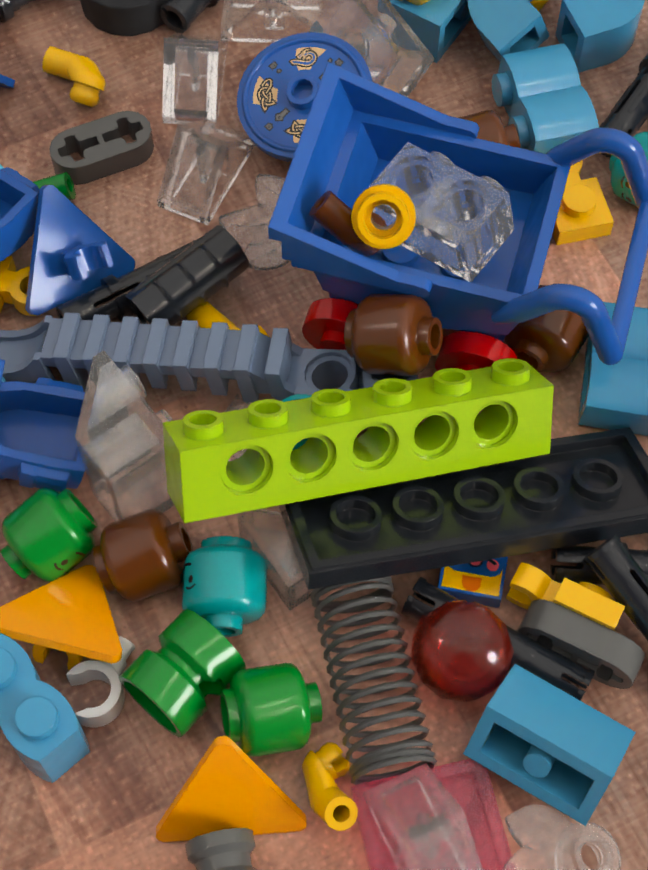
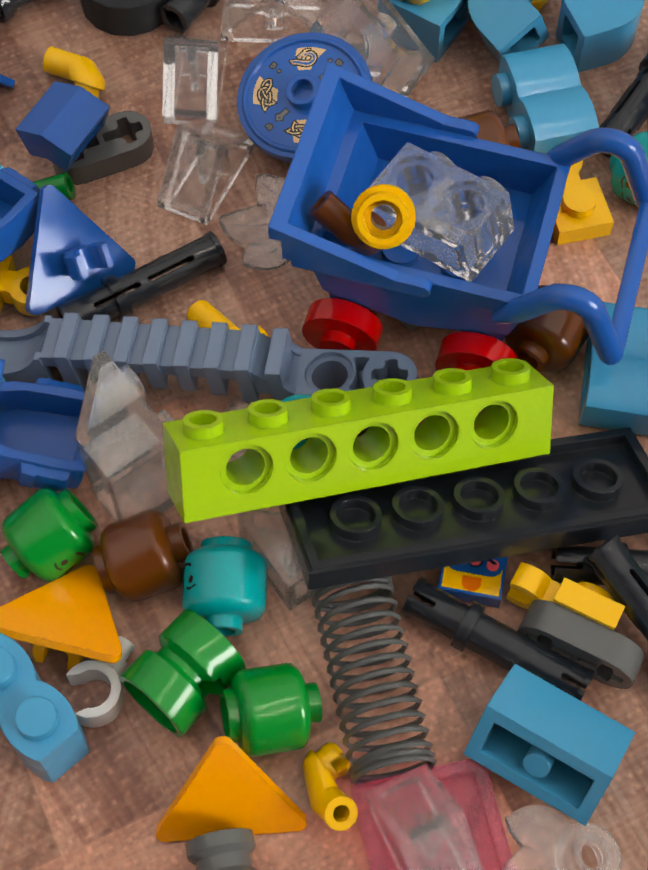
(62, 124): none -> blue piece
(189, 278): black axle -> none
(392, 334): reddish brown head -> none
(461, 650): clear red hair -> none

